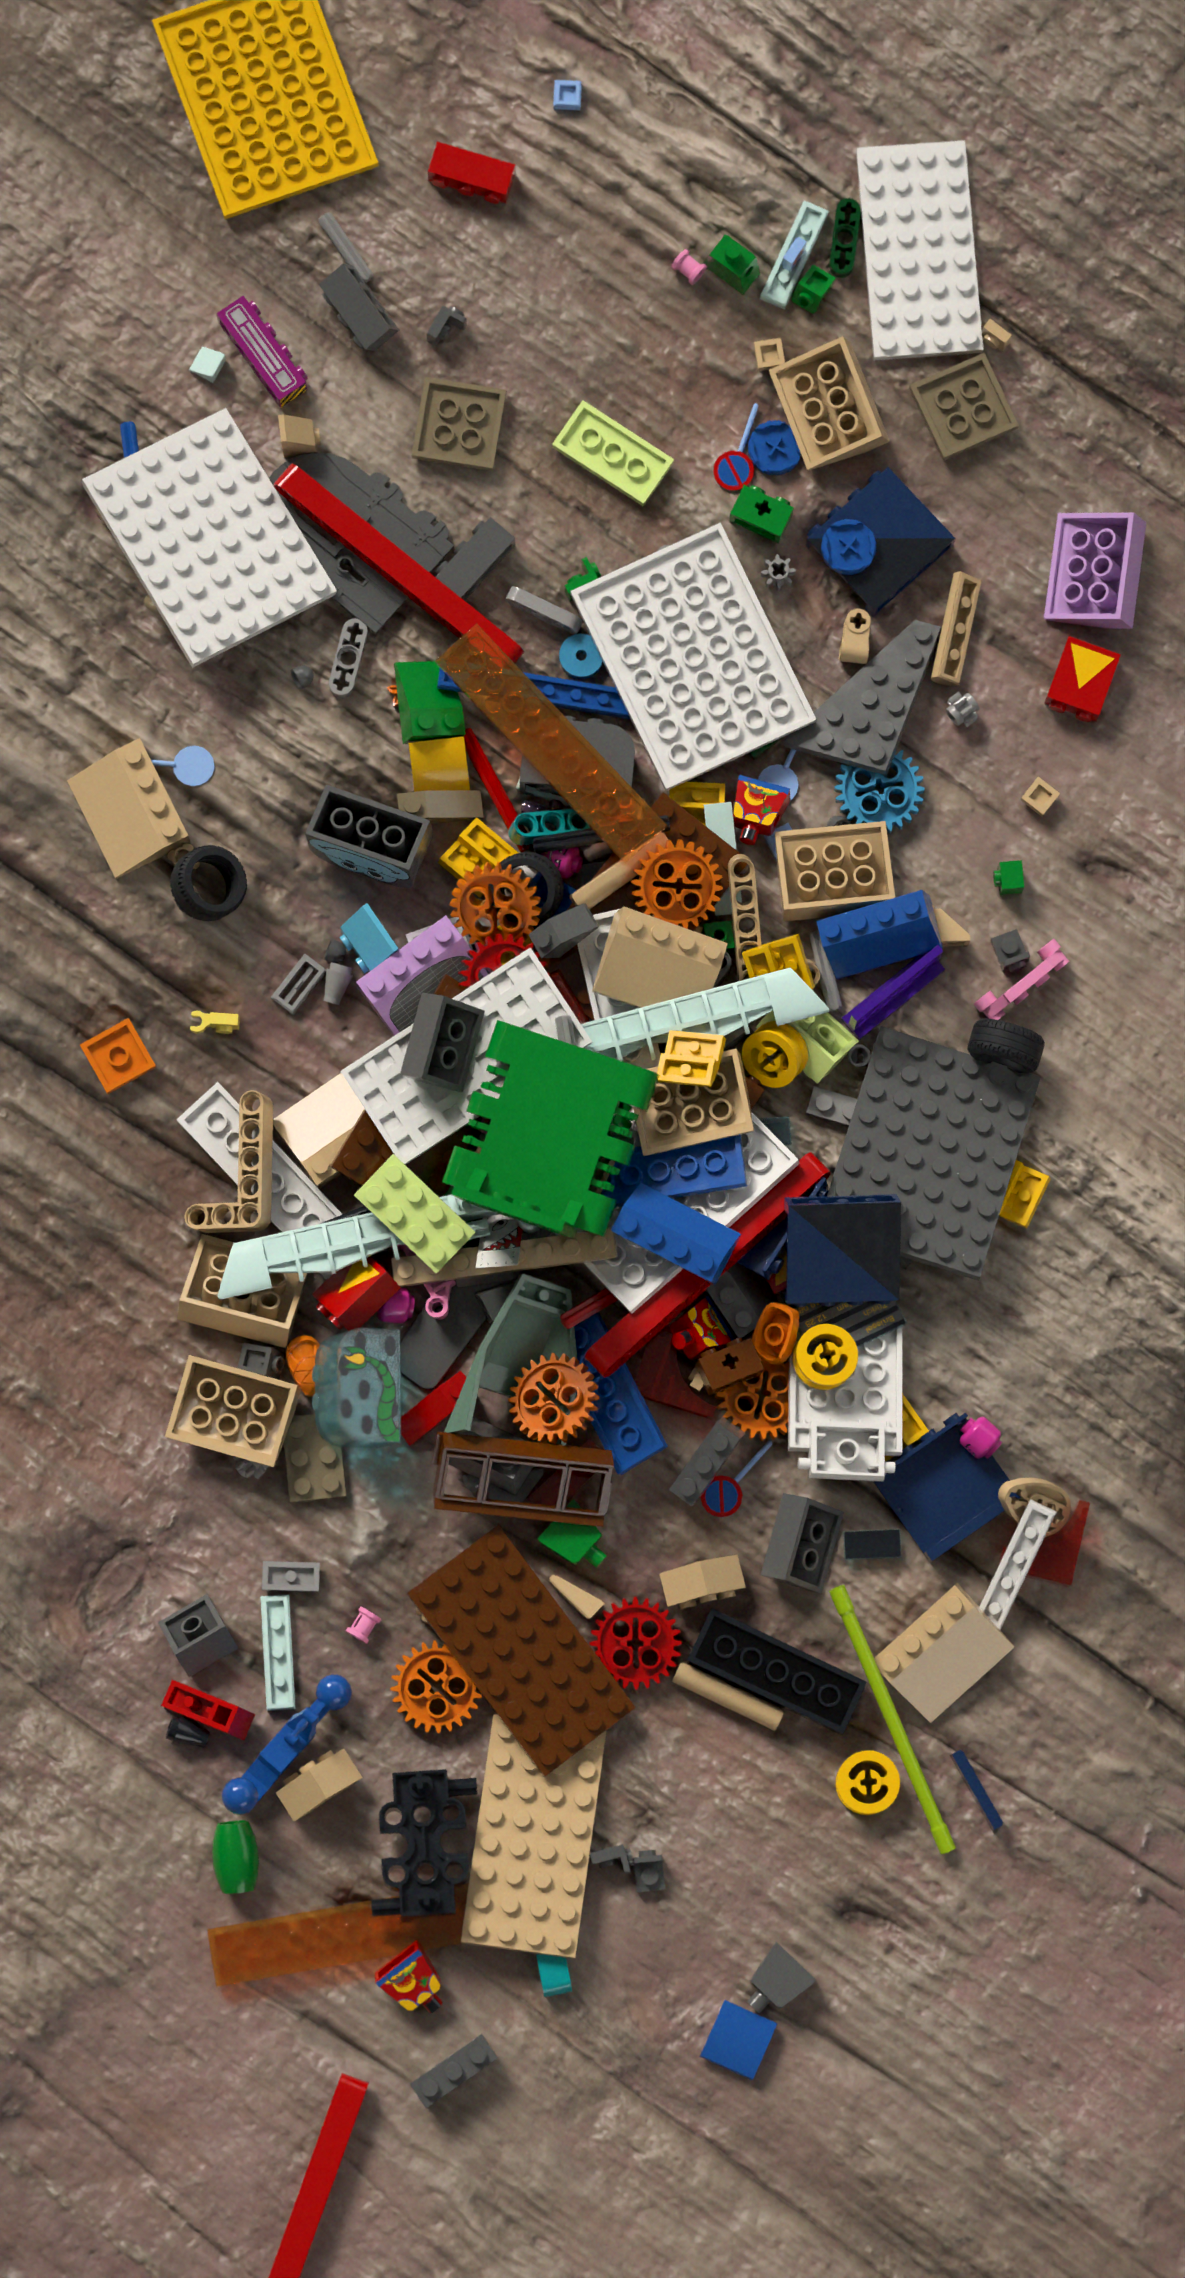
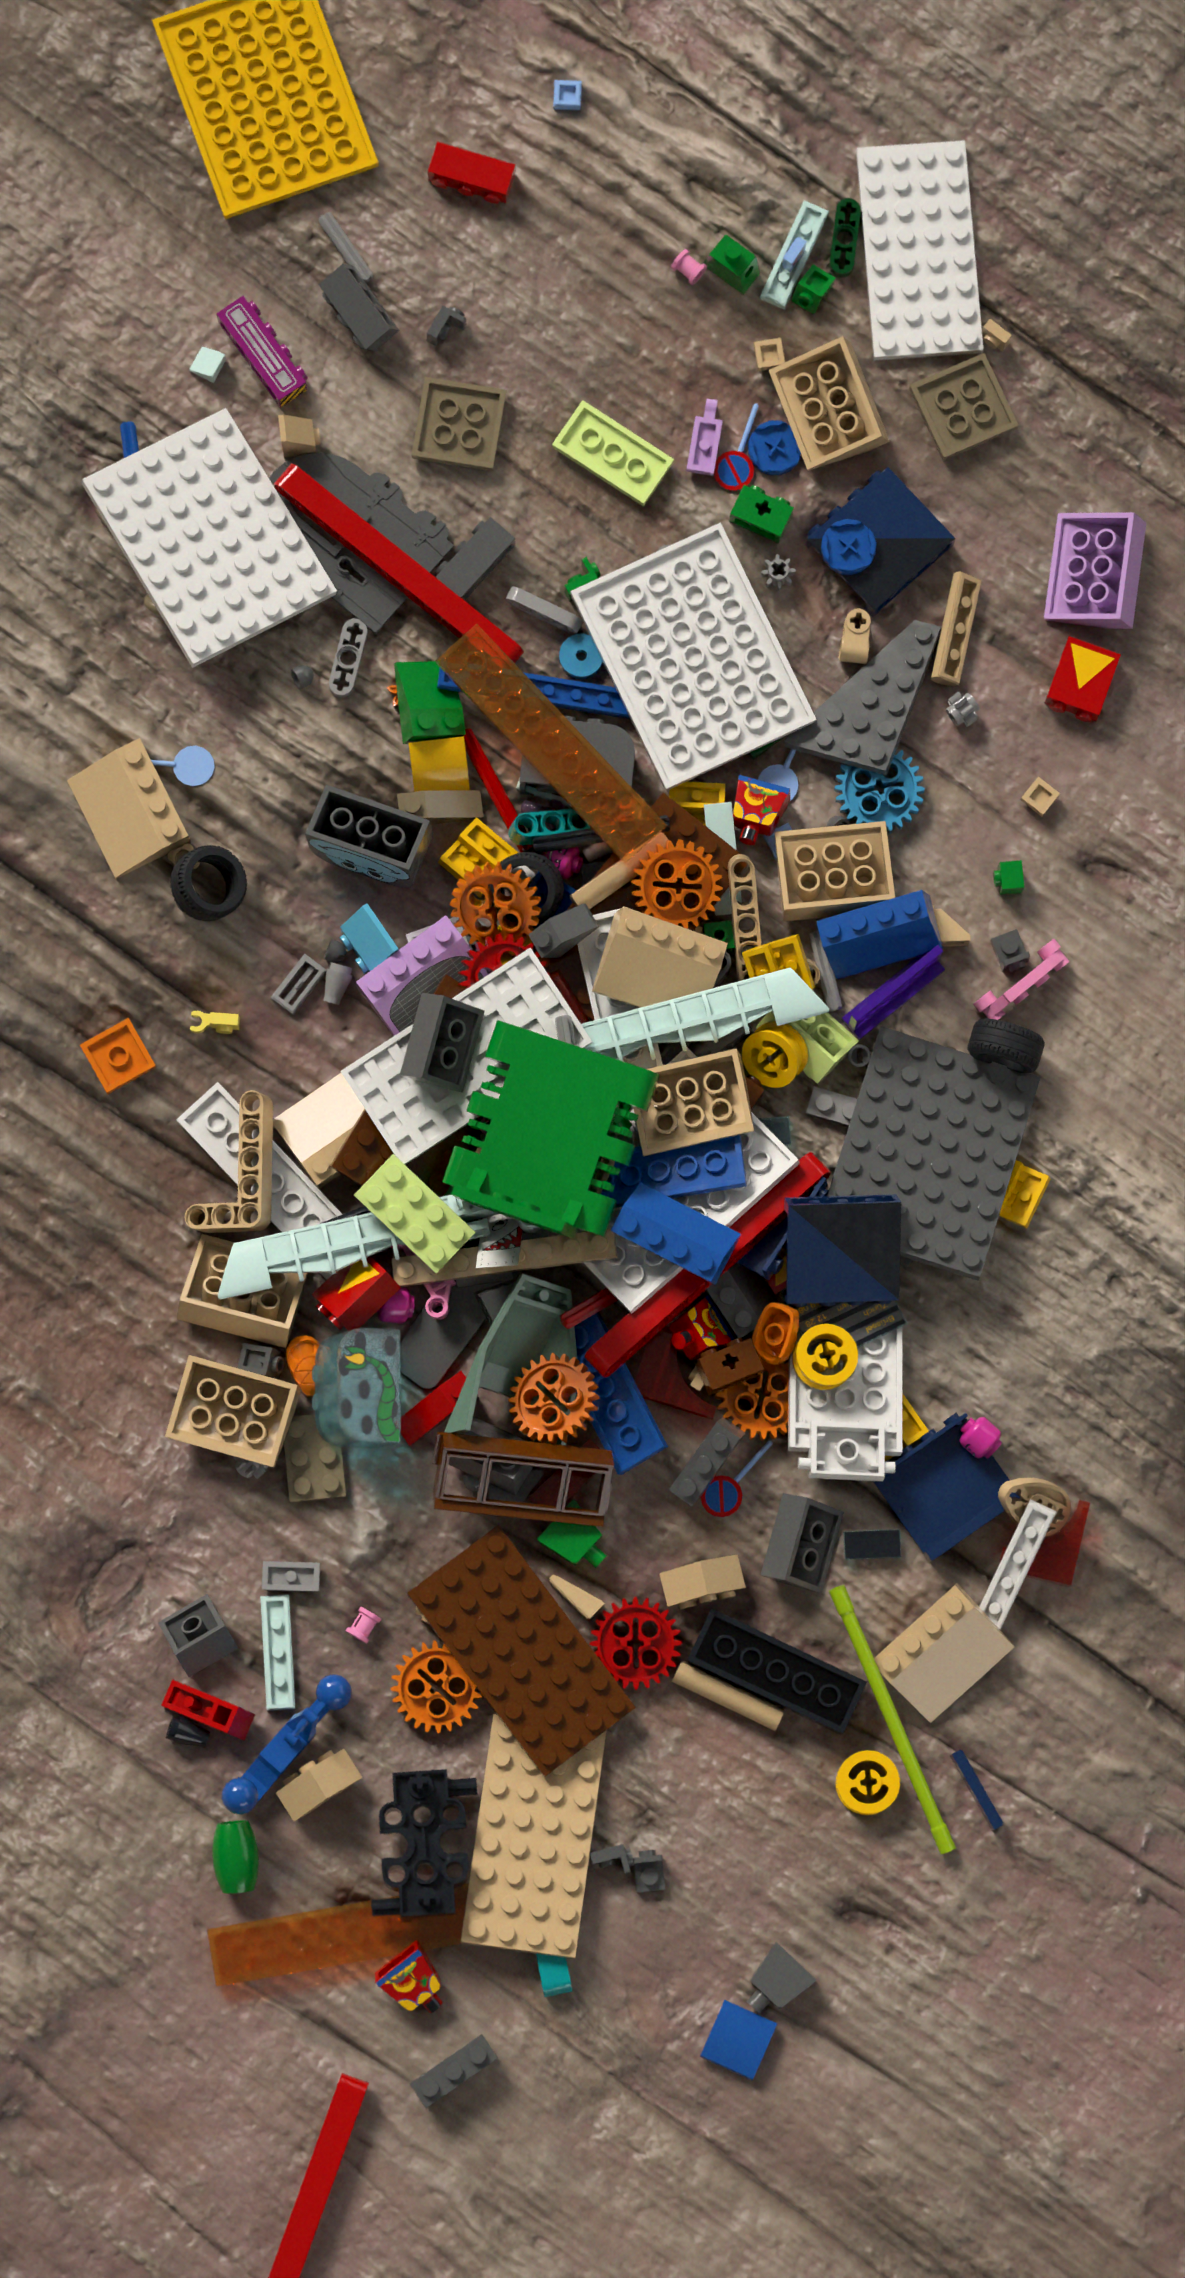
(691, 1058): yellow slope -> none
(705, 441): none -> lavender plate

